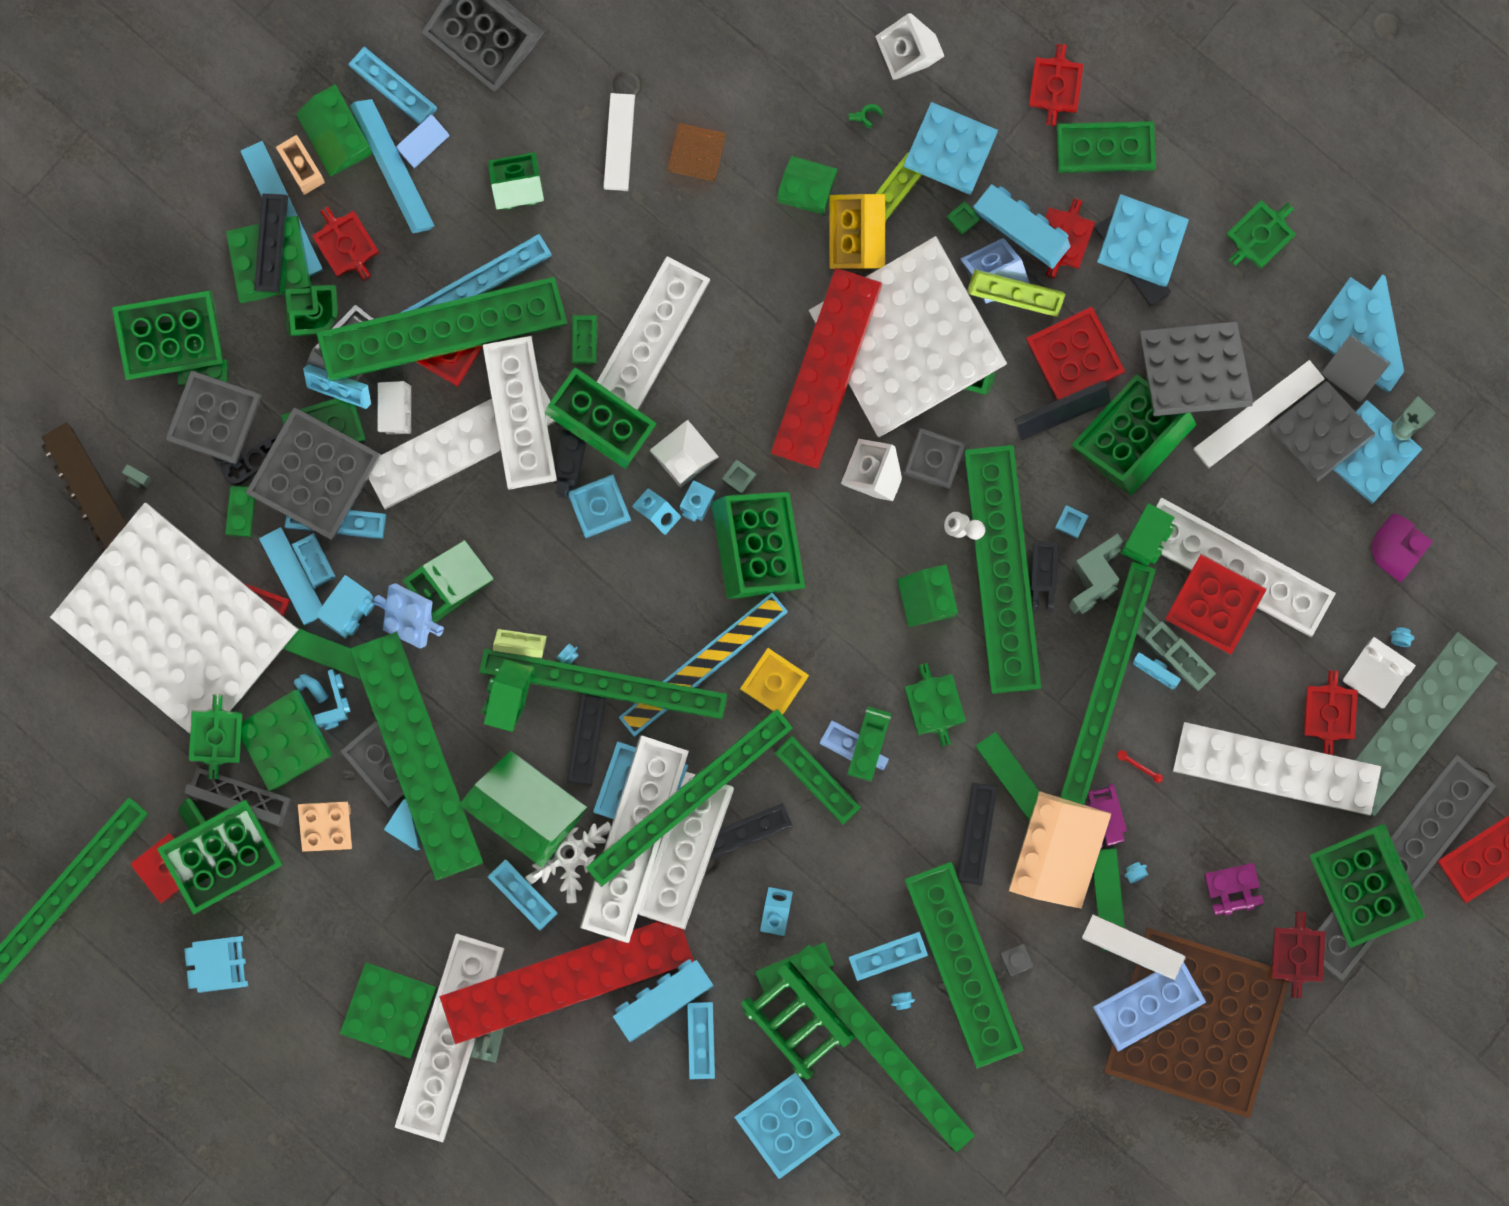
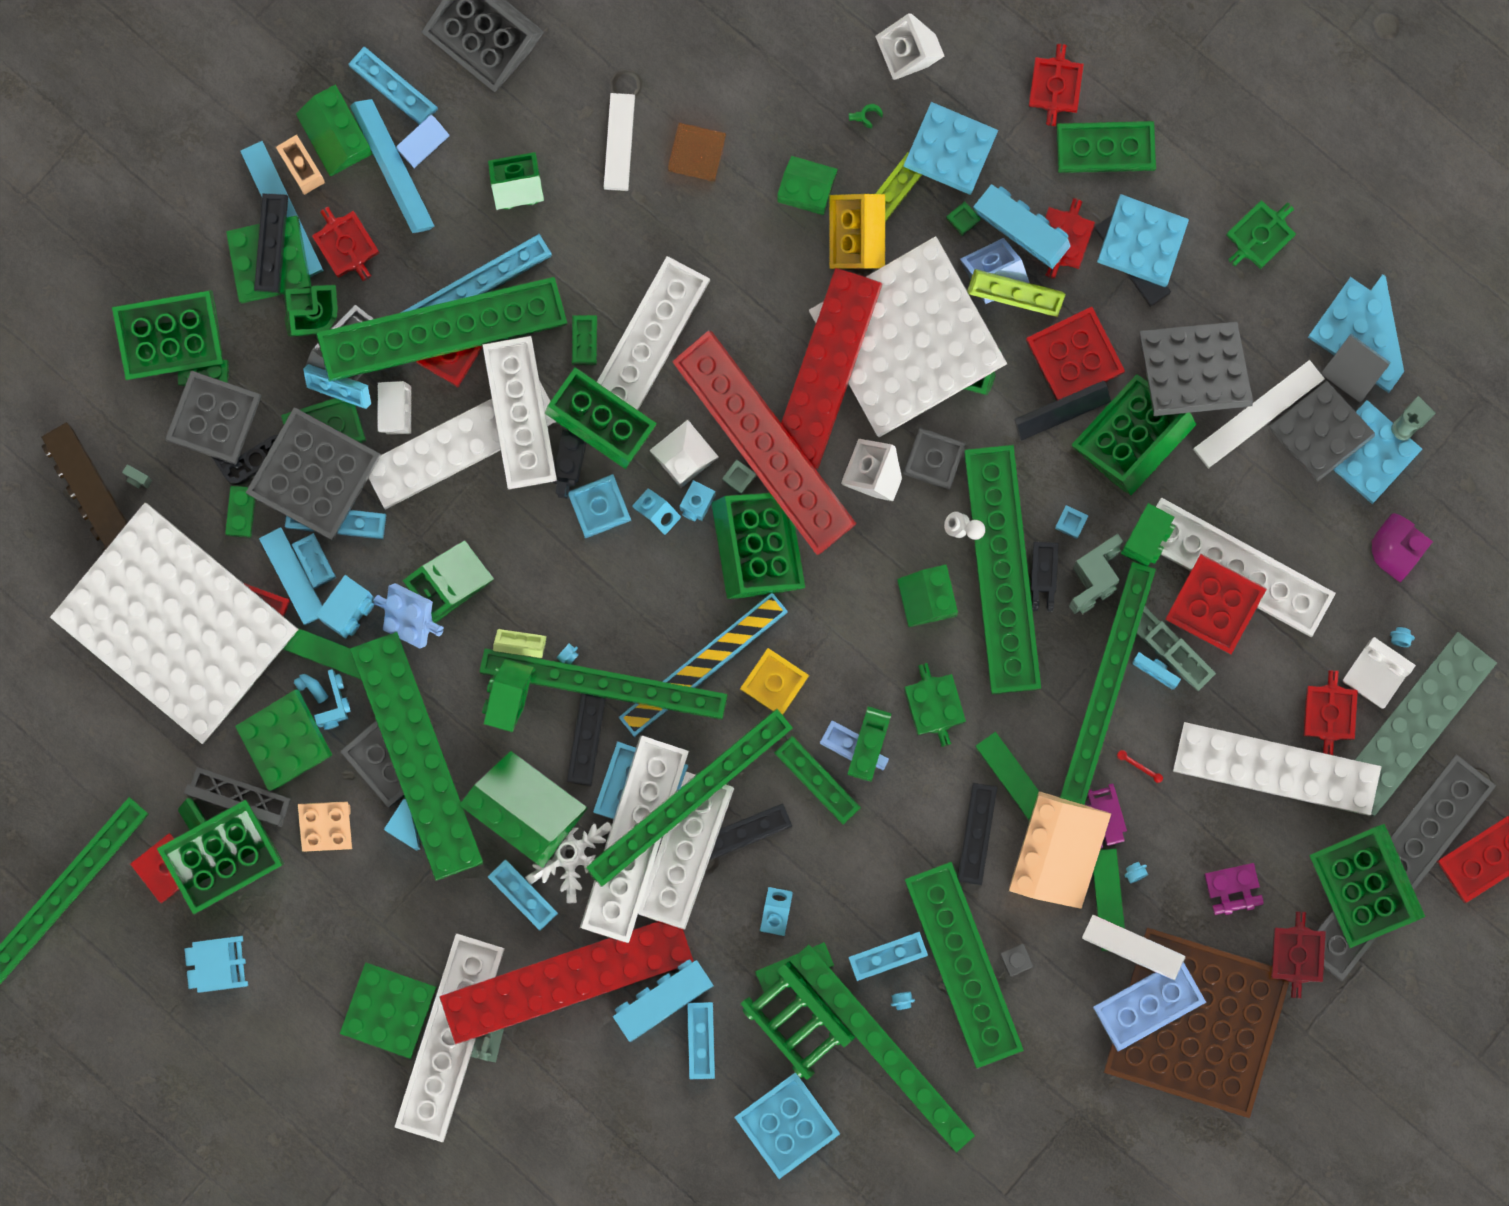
(215, 736): green plate -> none
(764, 442): none -> red plate

